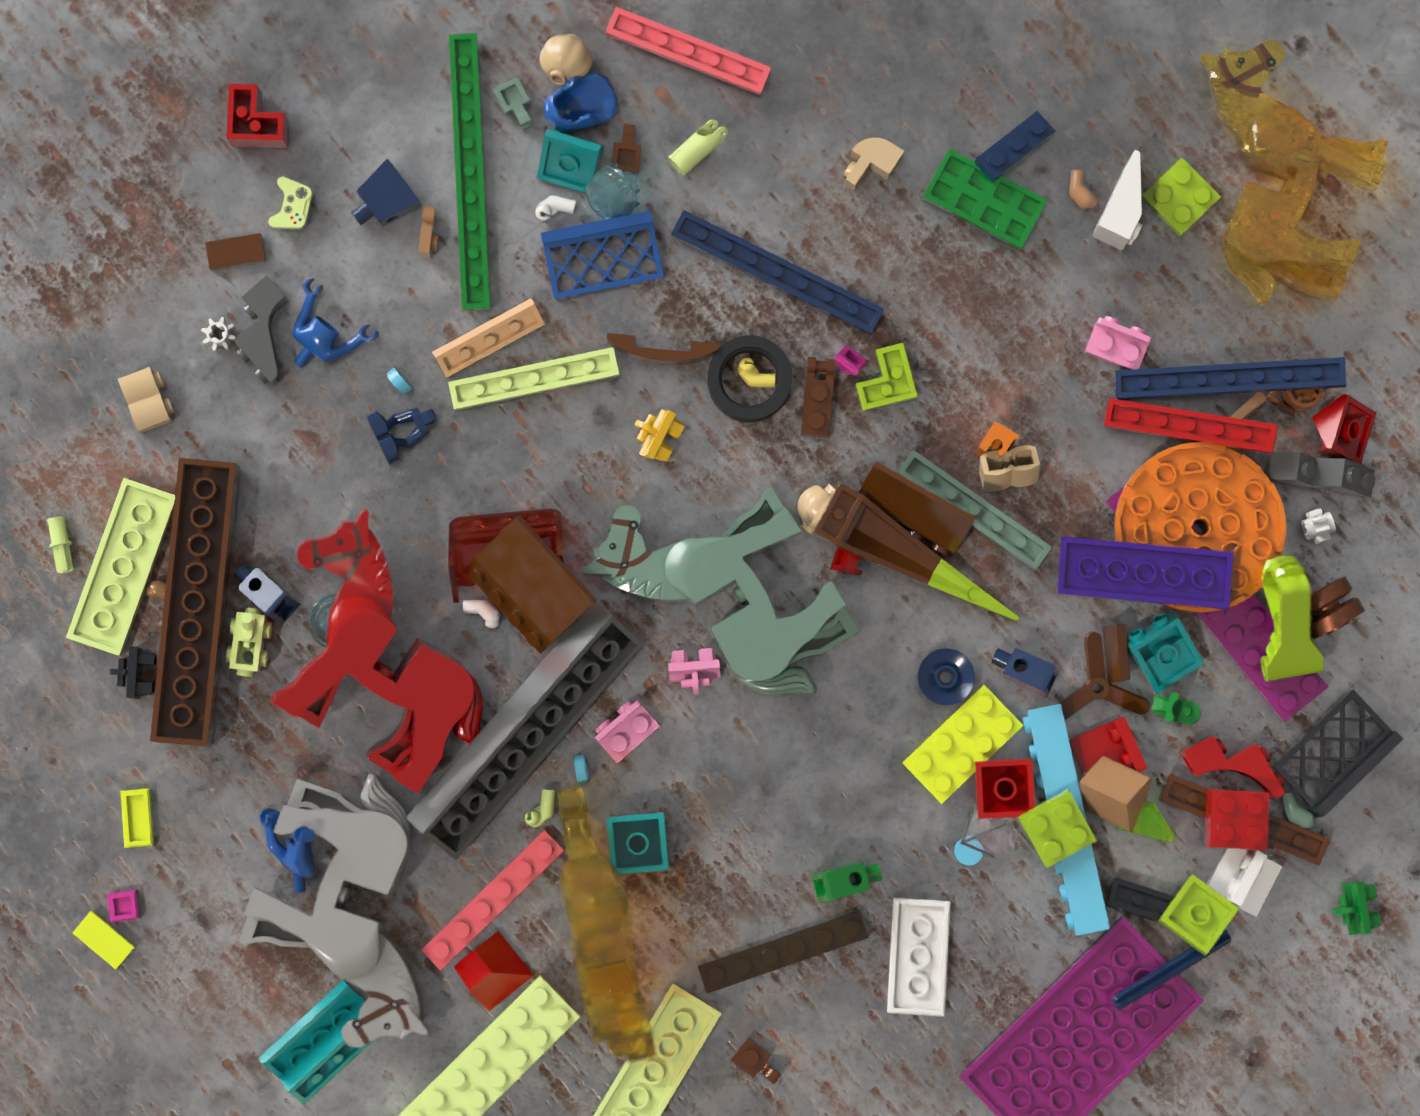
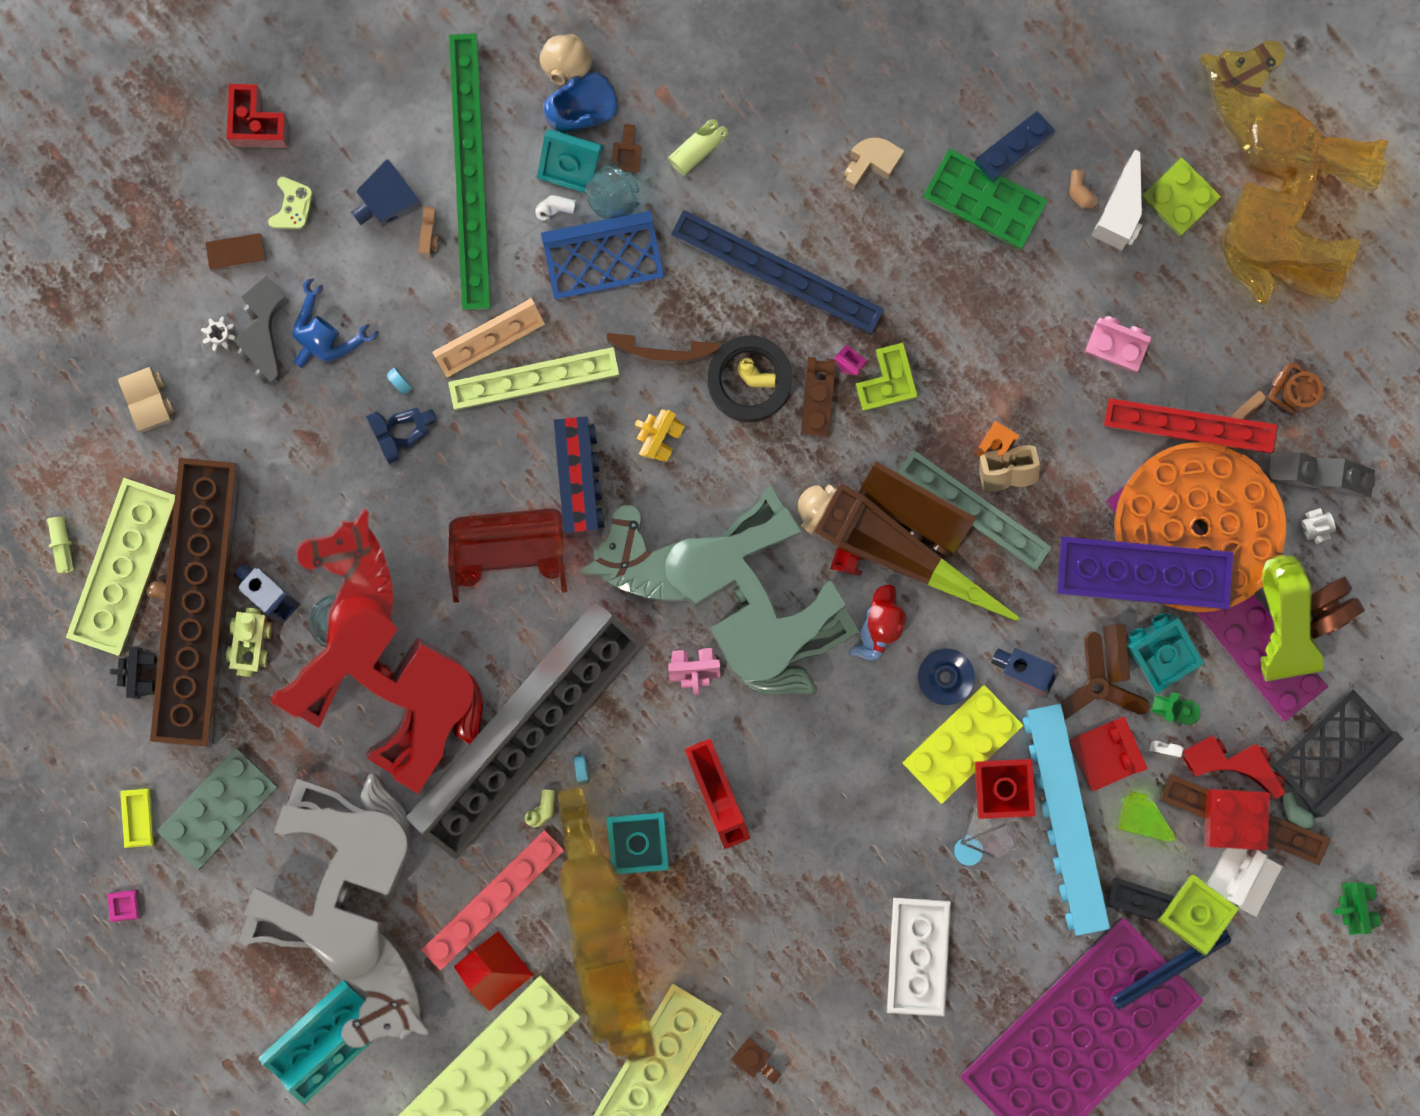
(104, 940): neon yellow tile -> none
(217, 809): none -> sand green plate
(297, 855): blue piece -> none
(485, 609): white arm -> none
(514, 99): sand green plate -> none
(530, 584): reddish brown slope -> none
(577, 478): none -> dark blue brick
(626, 731): bright pink bracket -> none
(688, 51): coral plate -> none
(717, 793): none -> red arch
(783, 951): dark brown plate -> none
(836, 884): green torso -> none
(883, 625): none -> red hair
(1057, 828): lime plate -> none
(1114, 792): medium nougat slope -> none
(1166, 749): none -> white tile
(1231, 378): dark blue plate -> none
(1344, 428): red slope -> none

